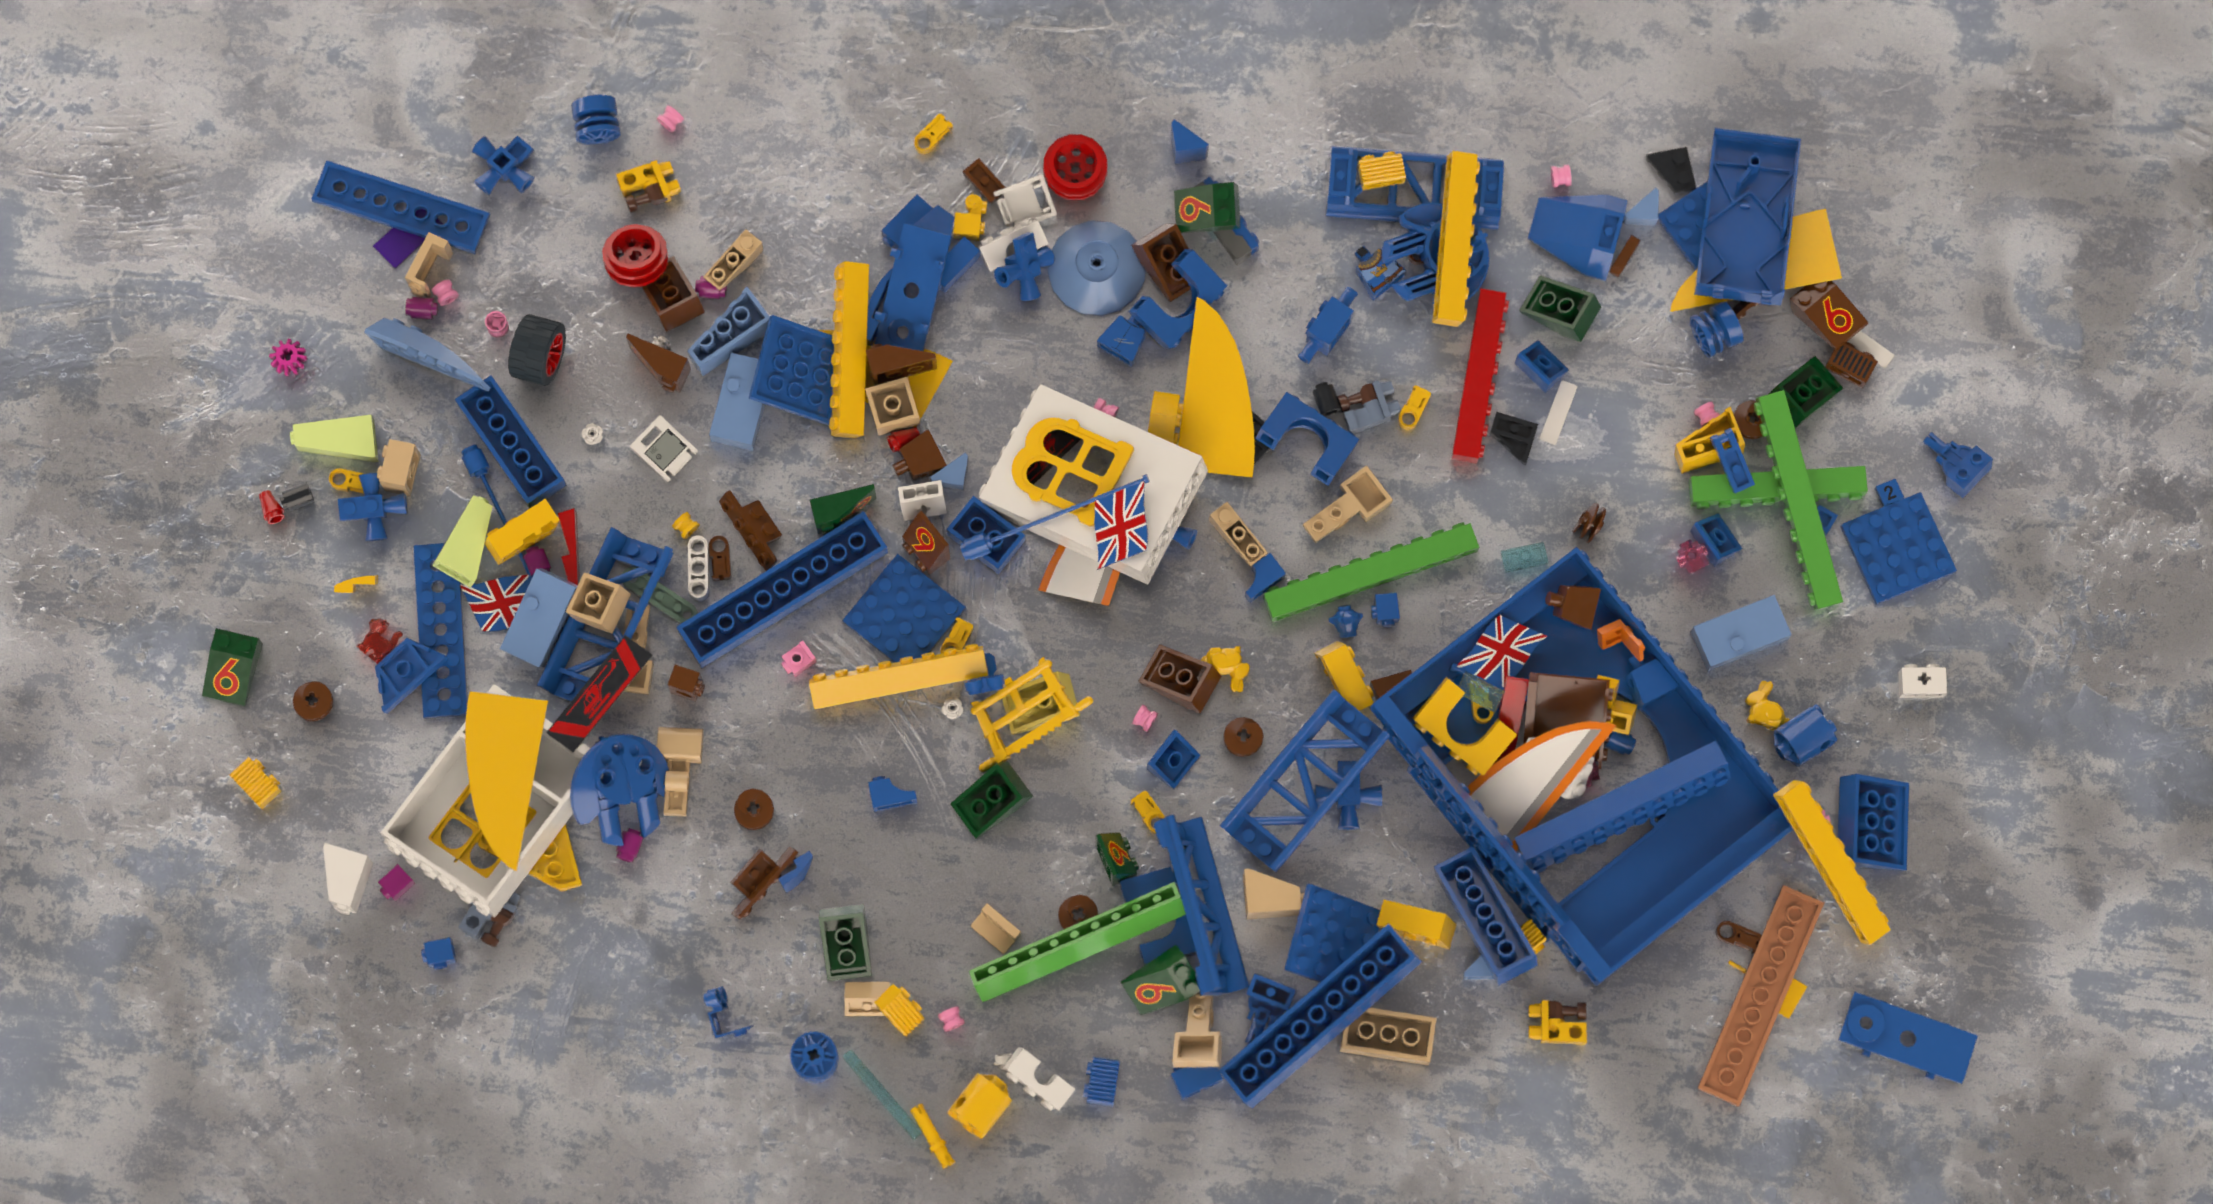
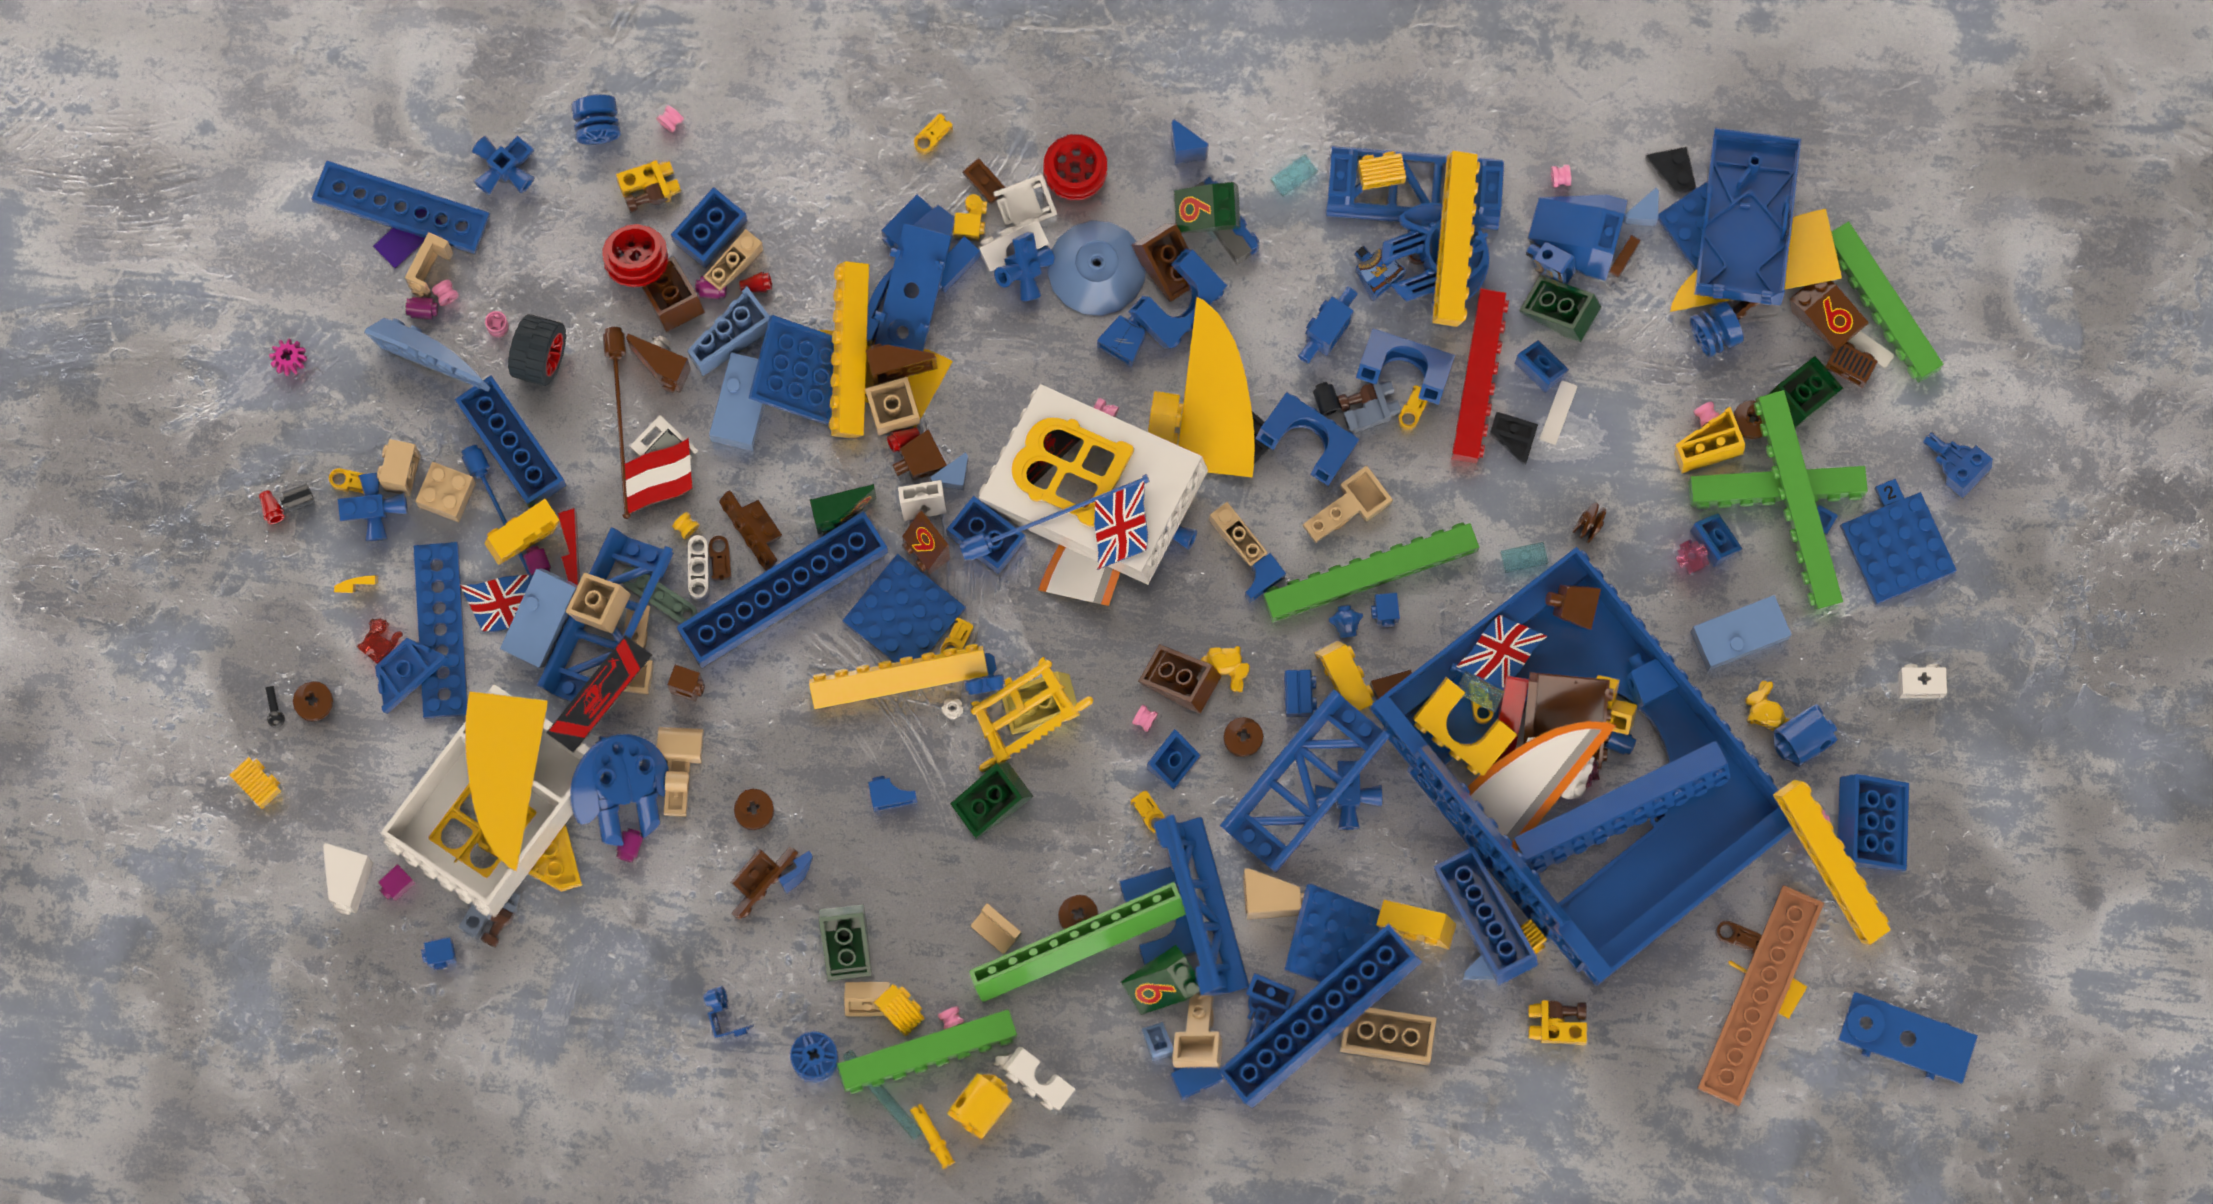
(231, 666): dark green slope -> none
(275, 717): none -> black bar
(338, 437): yellowish green slope -> none
(445, 492): none -> tan brick
(465, 544): yellowish green slope -> none
(596, 438): white plate -> none
(656, 474): none -> flag
(709, 227): none -> blue brick
(757, 283): none -> red cone
(806, 661): bright pink brick -> none
(926, 1051): none -> bright green brick
(1102, 1082): blue brick -> none
(1115, 857): dark green slope -> none
(1157, 1041): none -> medium blue slope
(1293, 175): none -> clear light blue plate
(1299, 693): none -> blue brick
(1386, 347): none -> blue arch
(1552, 262): none -> blue torso
(1619, 632): orange bracket -> none
(1732, 461): blue plate -> none
(1884, 304): none -> bright green brick

